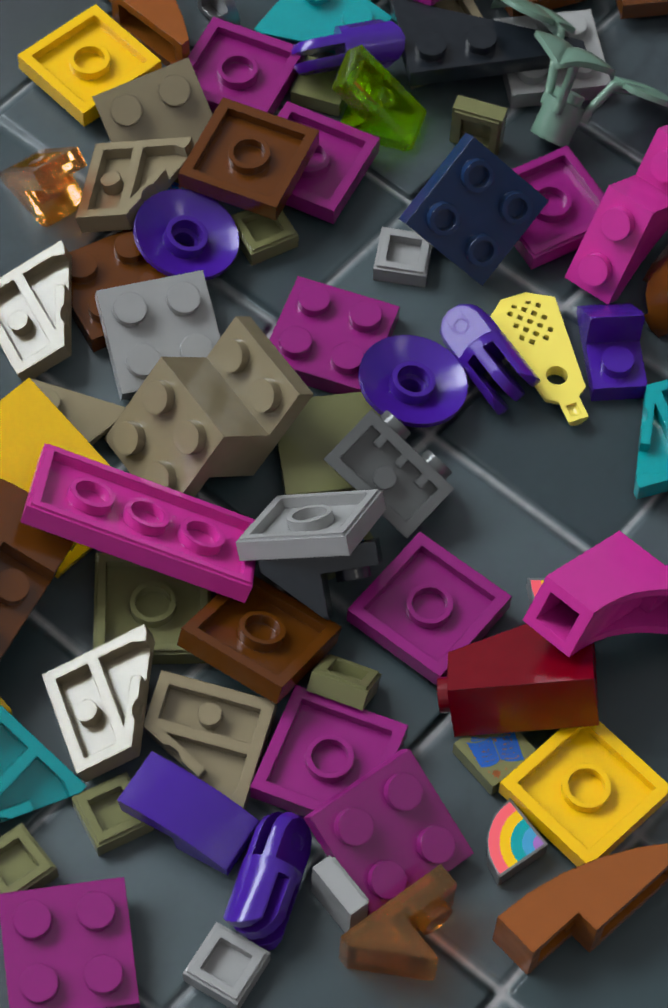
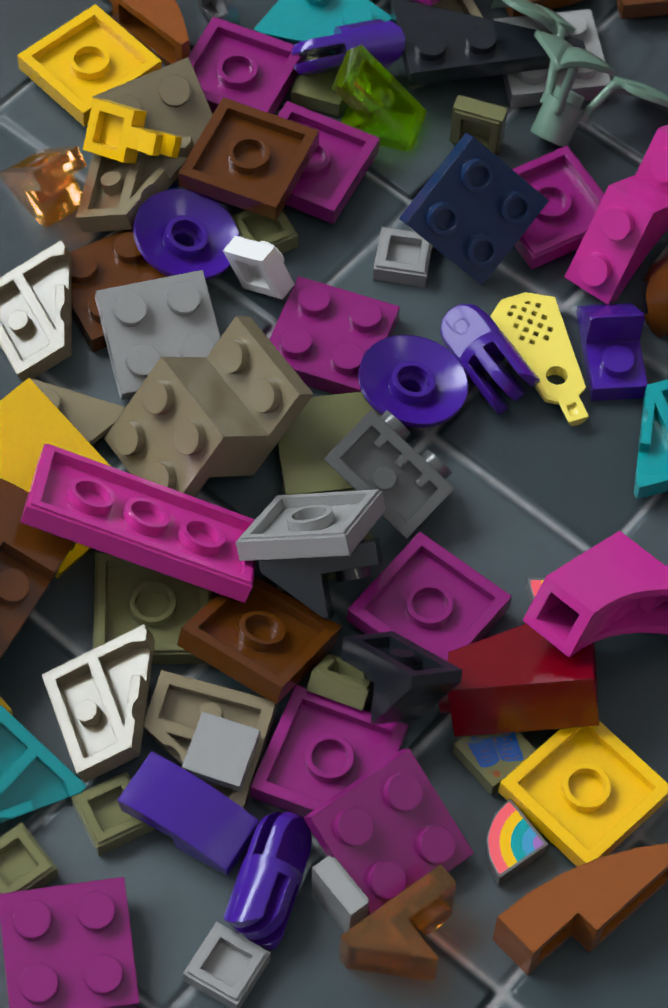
(120, 133): none -> yellow plate
(221, 751): none -> light grey tile
(259, 267): none -> white plate
(403, 673): none -> black slope

